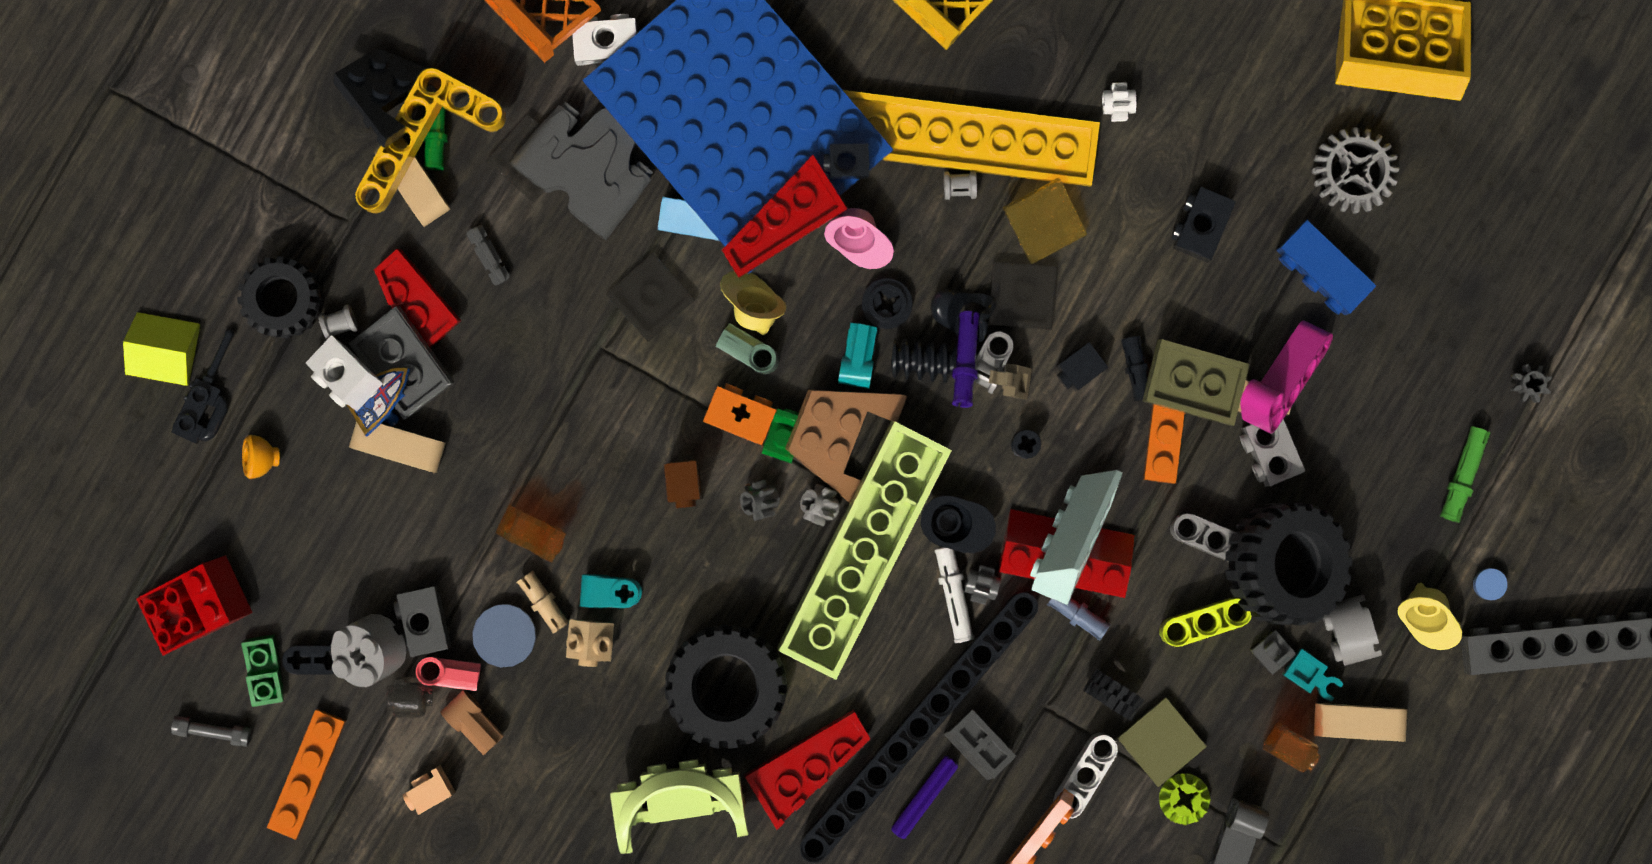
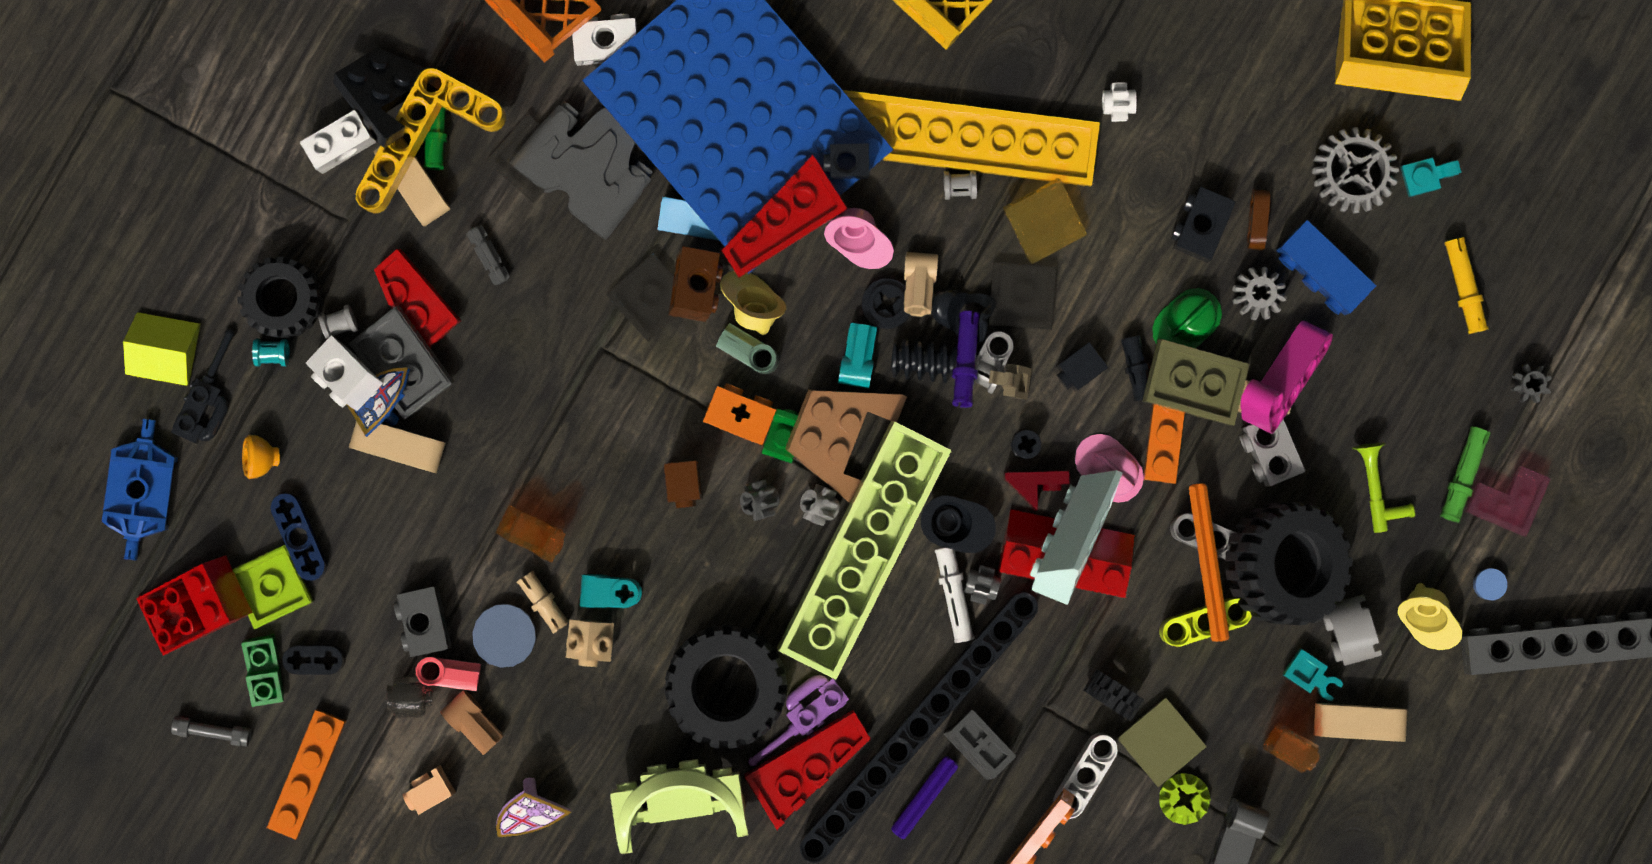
(154, 468): none -> blue plate
(270, 352): none -> teal bush
(272, 586): none -> lime tile
(299, 562): none -> dark blue beam
(338, 142): none -> white brick
(367, 650): light grey brick -> none
(528, 812): none -> shield
(687, 301): none -> reddish brown brick
(806, 718): none -> medium lavender piece
(919, 275): none -> tan piece
(1026, 483): none -> dark red slope
(1082, 617): sand blue pin -> none
(1104, 454): none -> bright pink piece
(1188, 318): none -> green piece
(1209, 562): none -> orange axle
(1258, 219): none -> reddish brown beam
(1261, 305): none -> light grey gear
(1273, 652): dark grey tile -> none
(1378, 512): none -> lime piece
(1424, 176): none -> teal plate
(1466, 286): none -> yellow pin
(1511, 510): none -> clear pink plate

